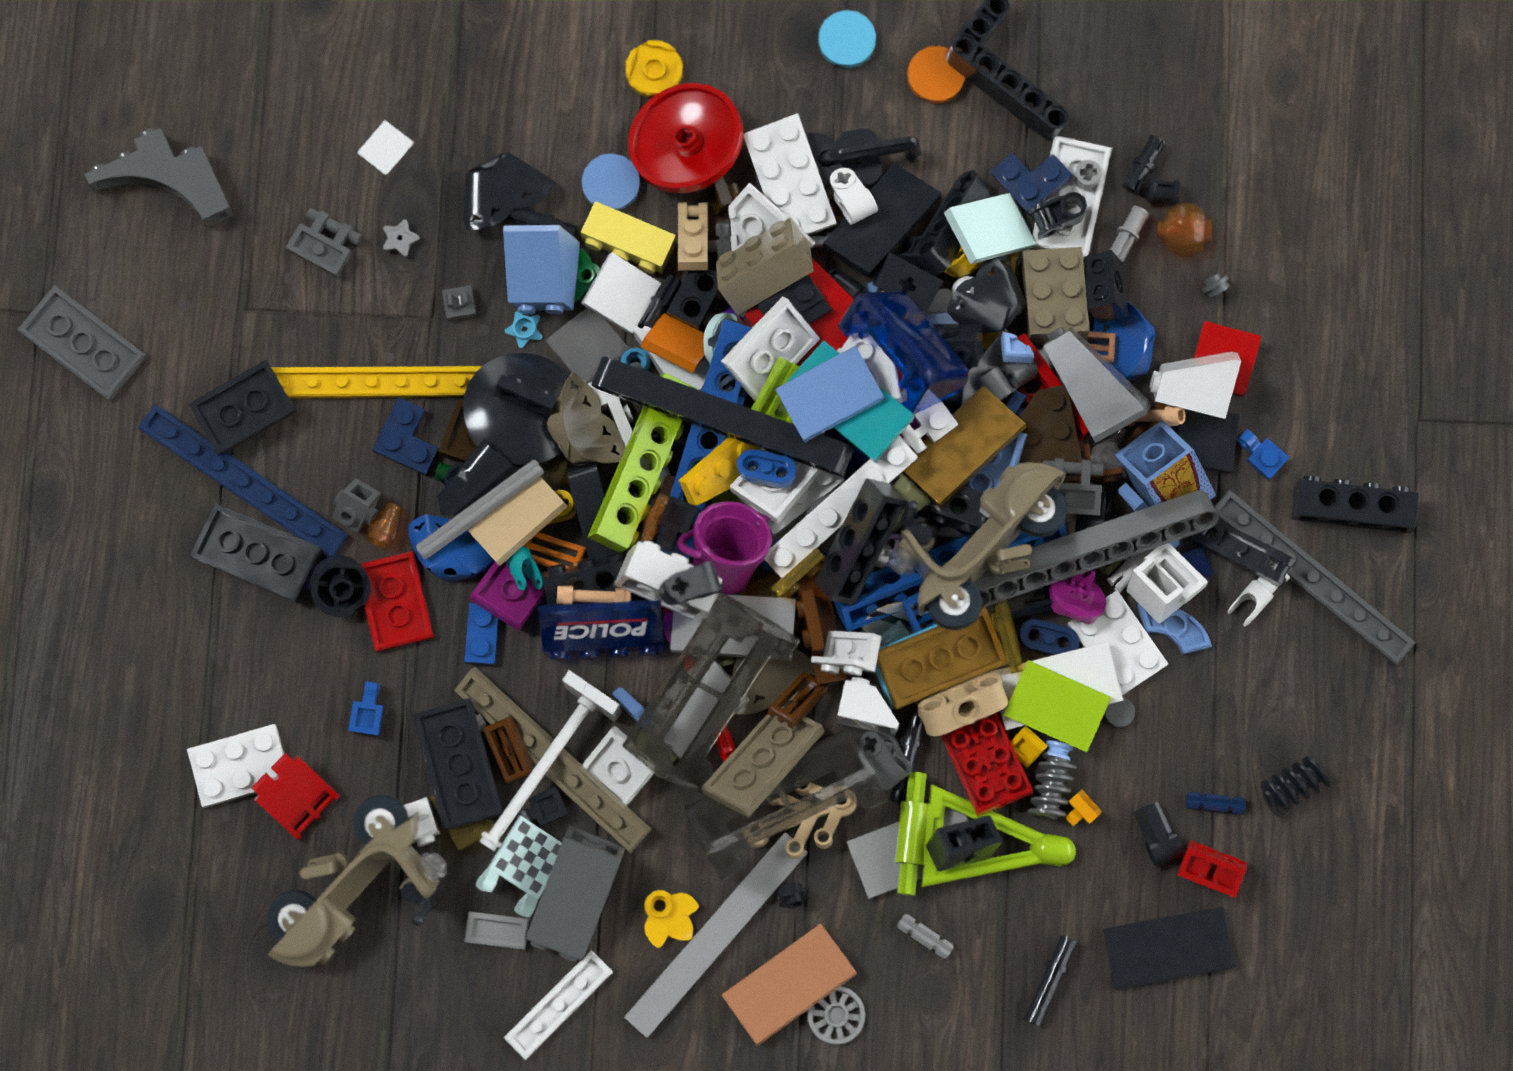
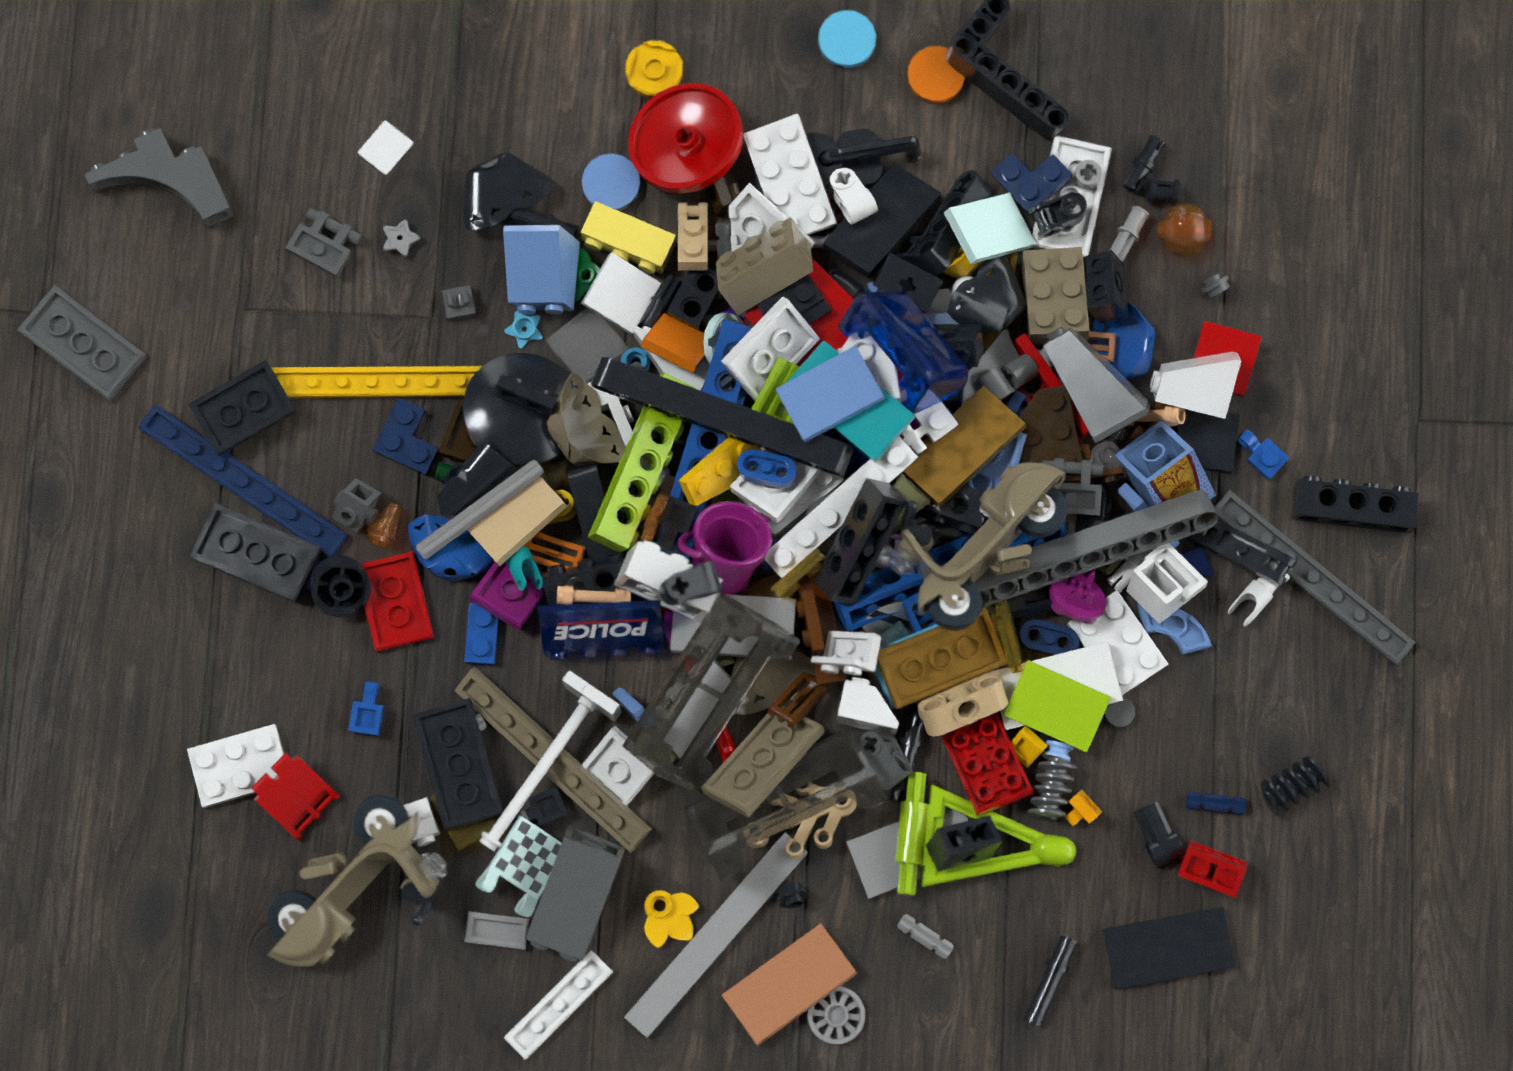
(513, 748): reddish brown tile -> none
(1015, 350): light blue tile -> none

